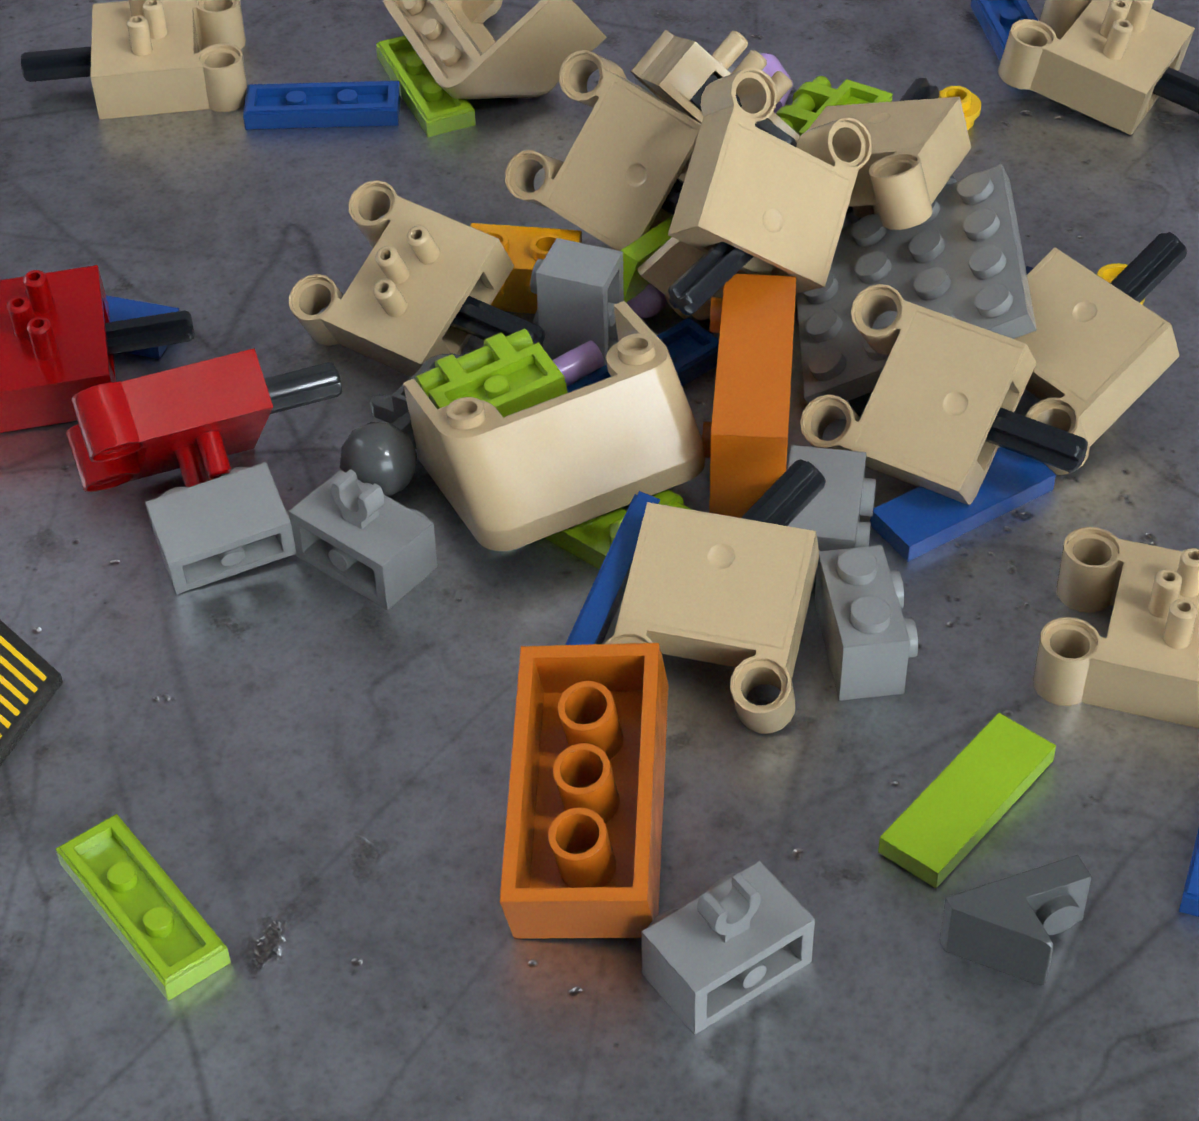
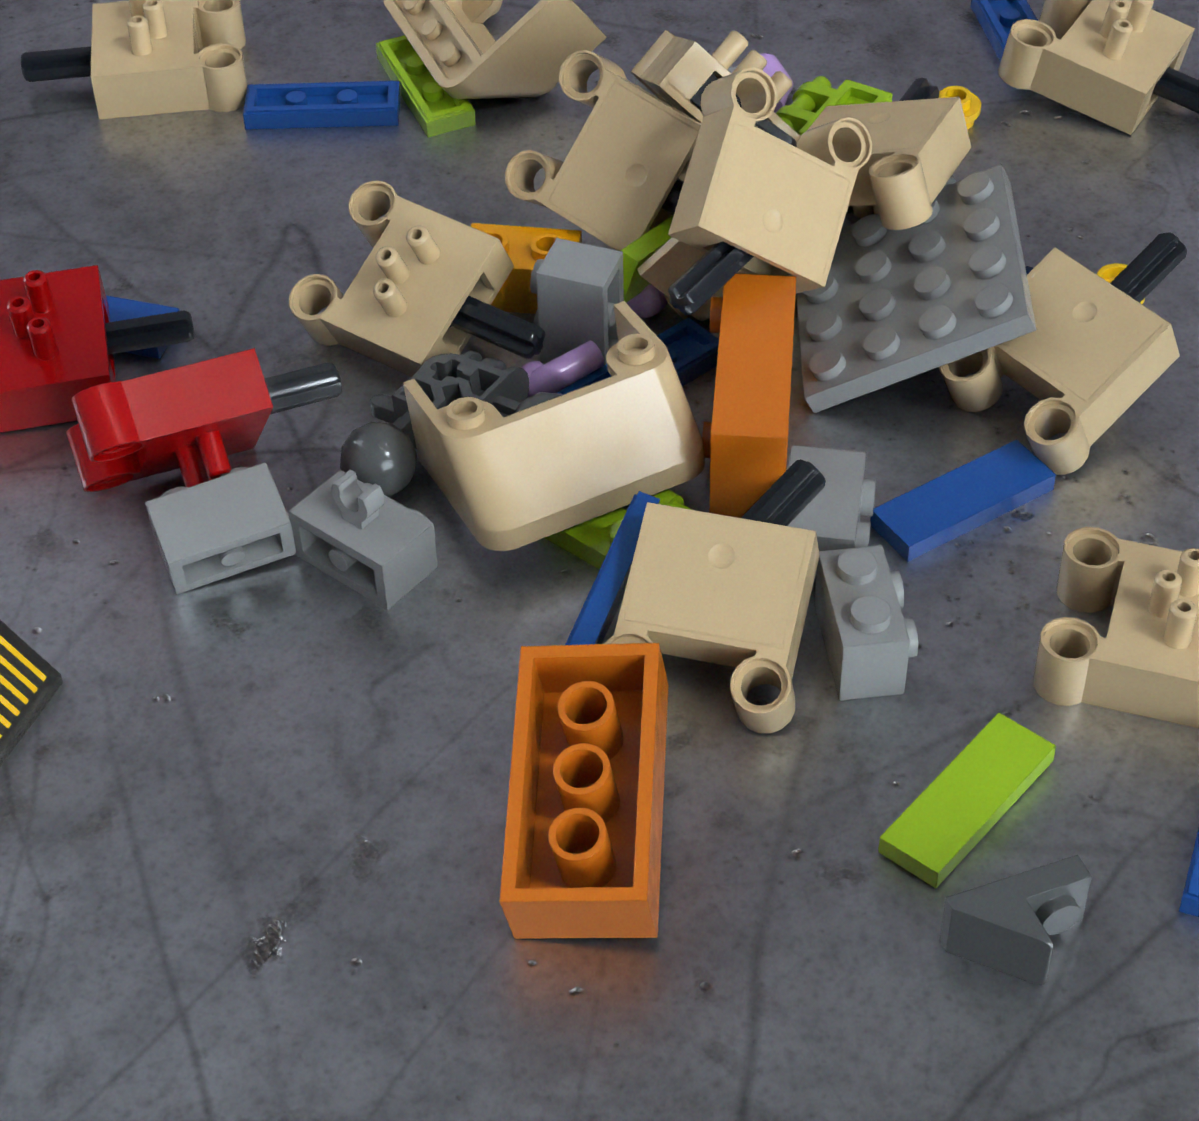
(143, 907): lime tile -> none
(504, 372): lime plate -> none
(726, 946): light grey brick -> none
(939, 401): tan piece -> none

